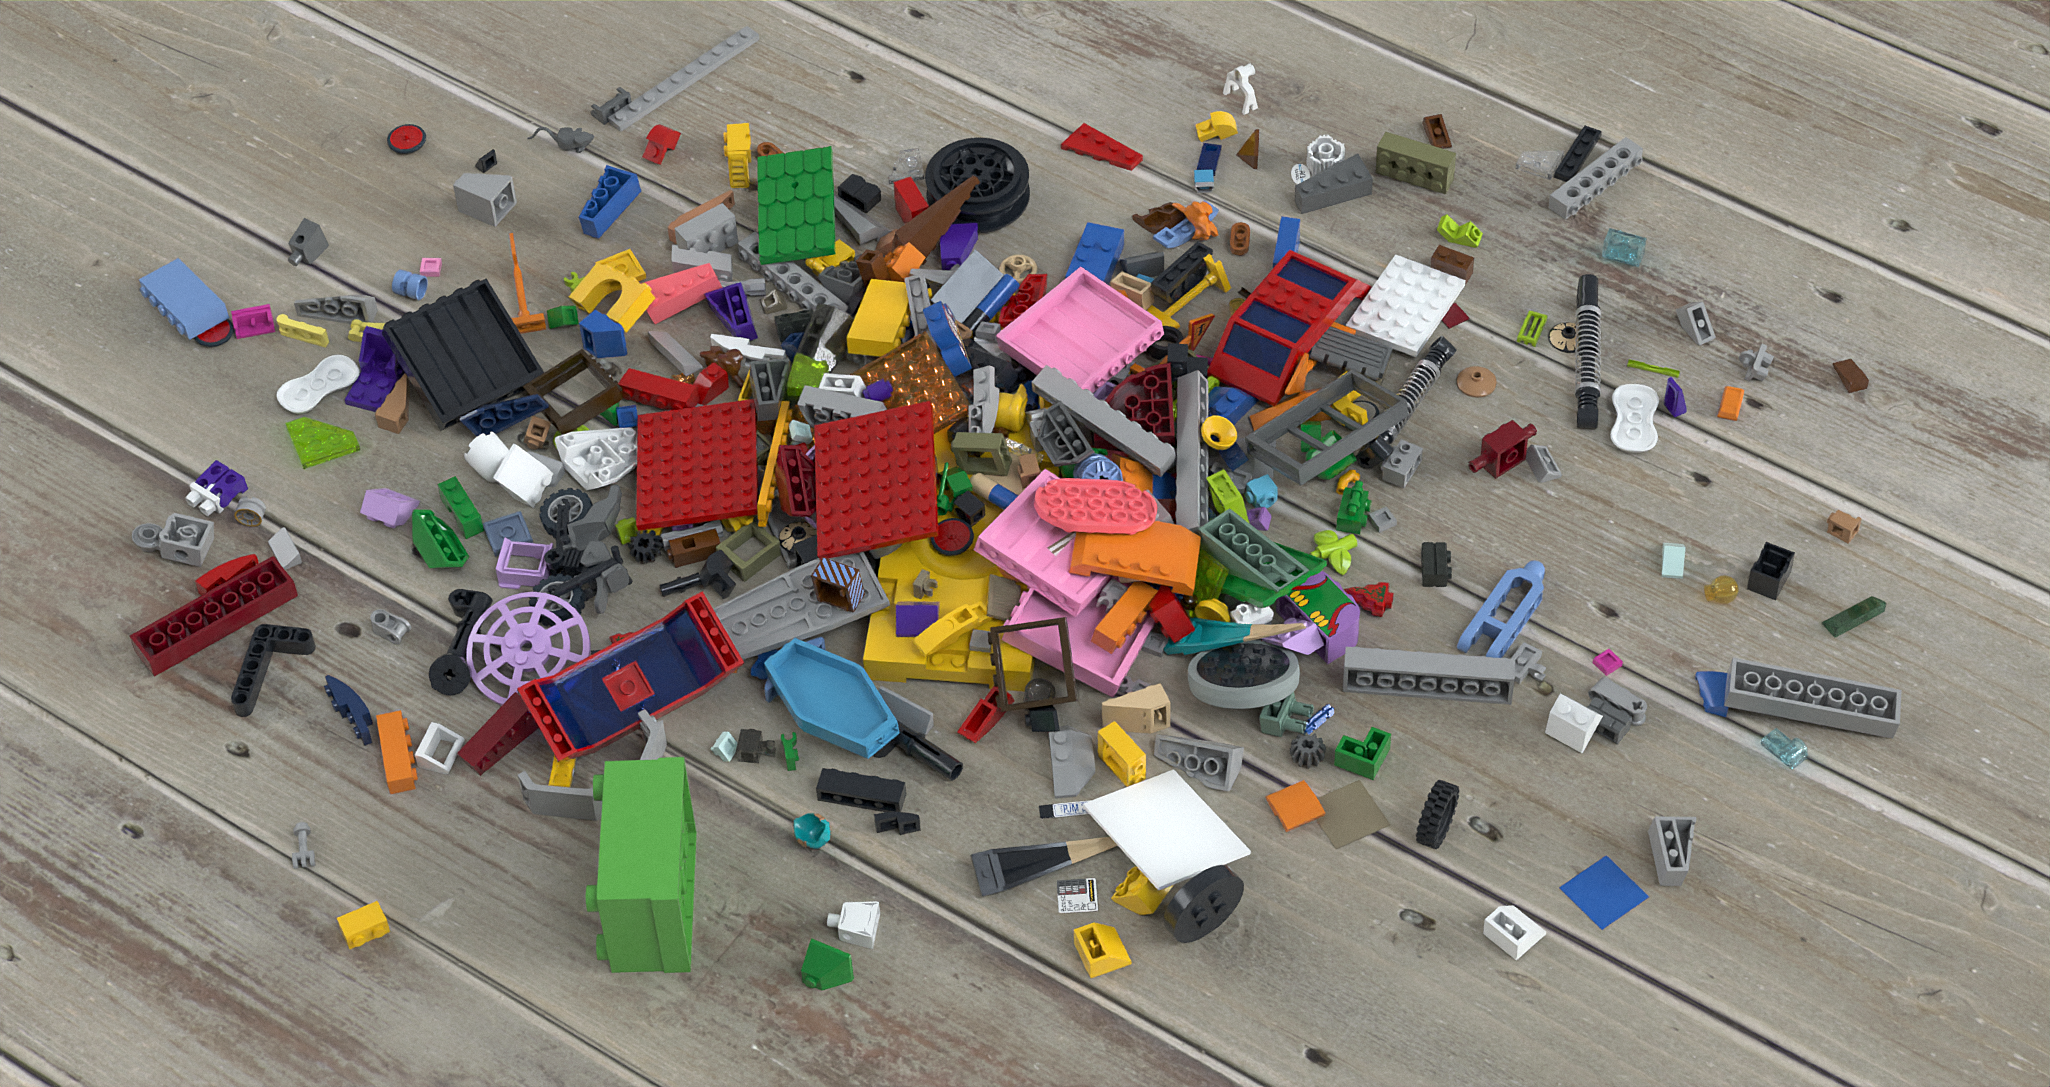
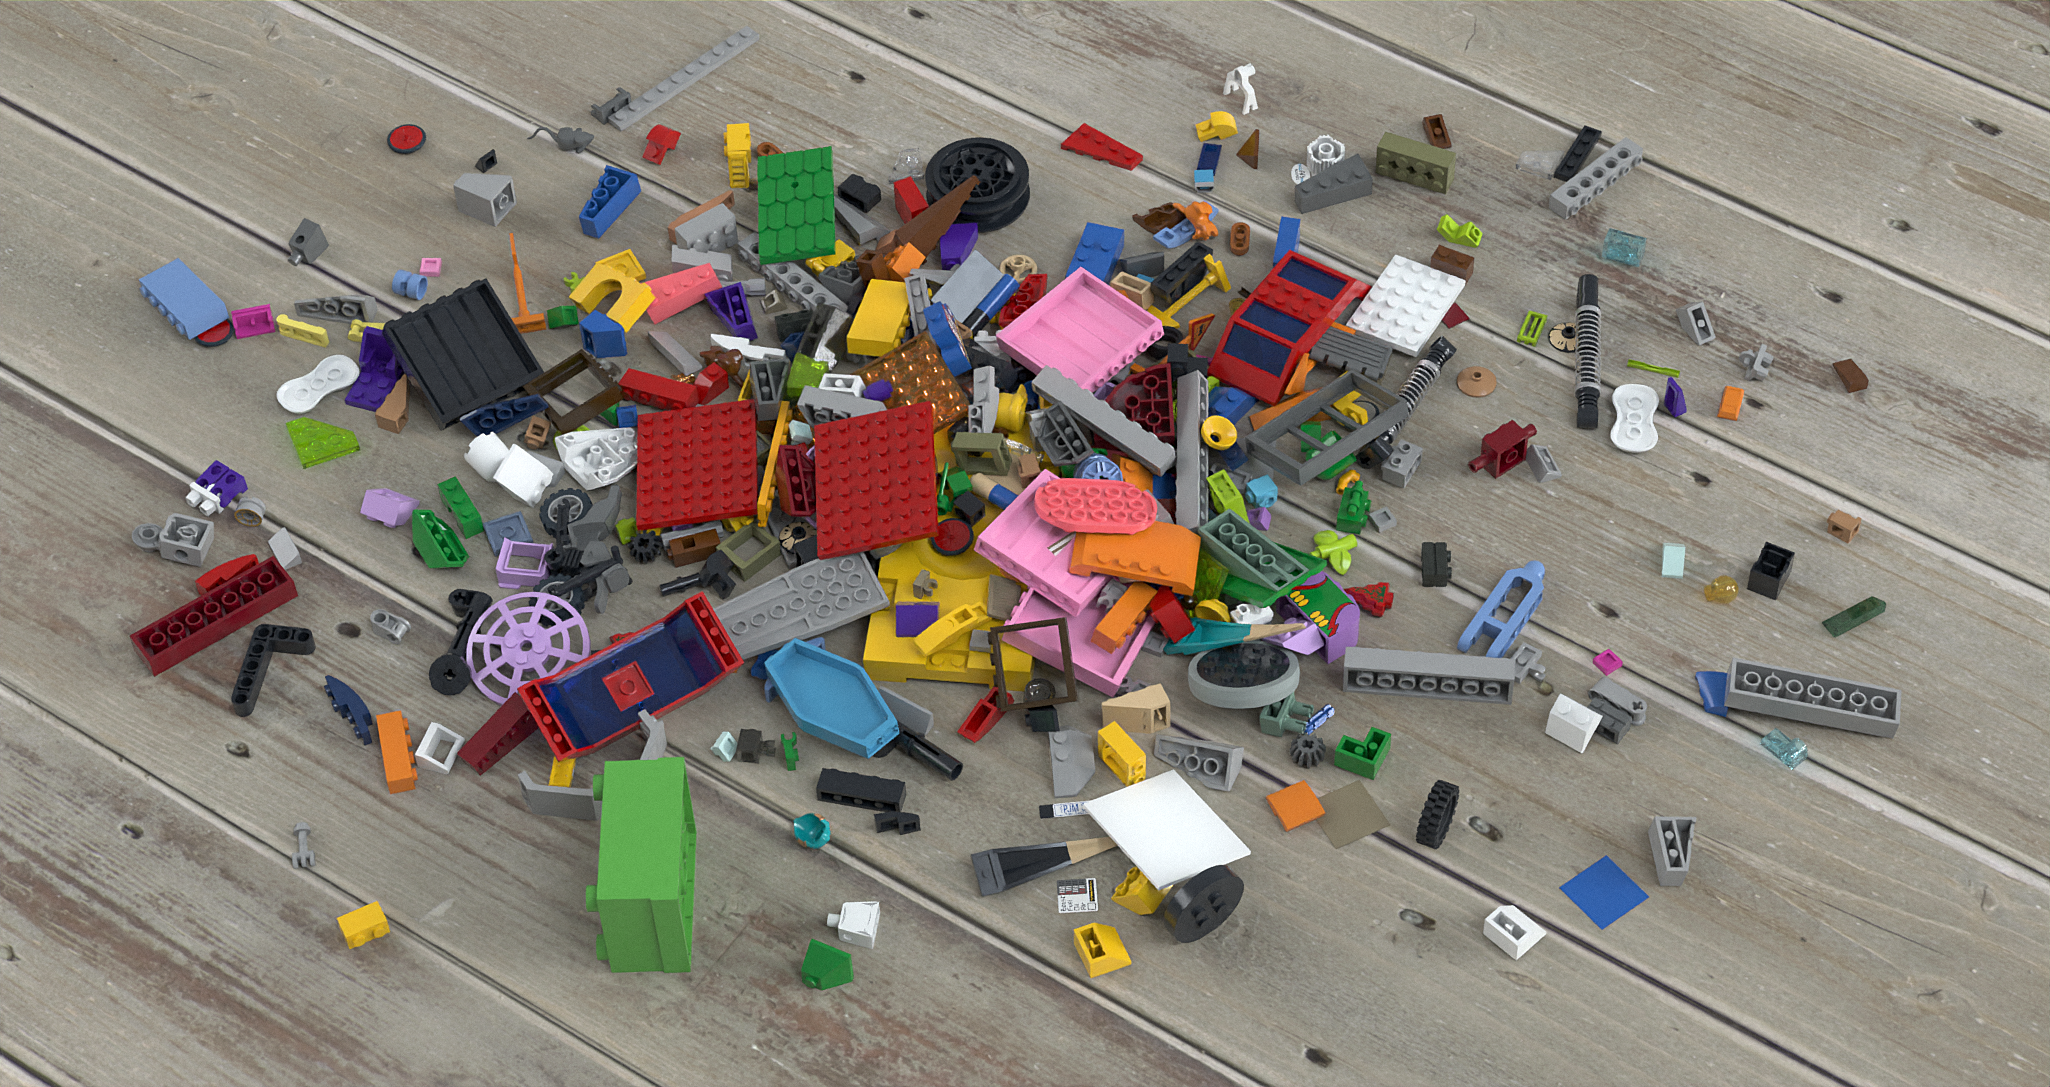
(838, 584): reddish brown container -> none
(987, 330): light grey tile -> none

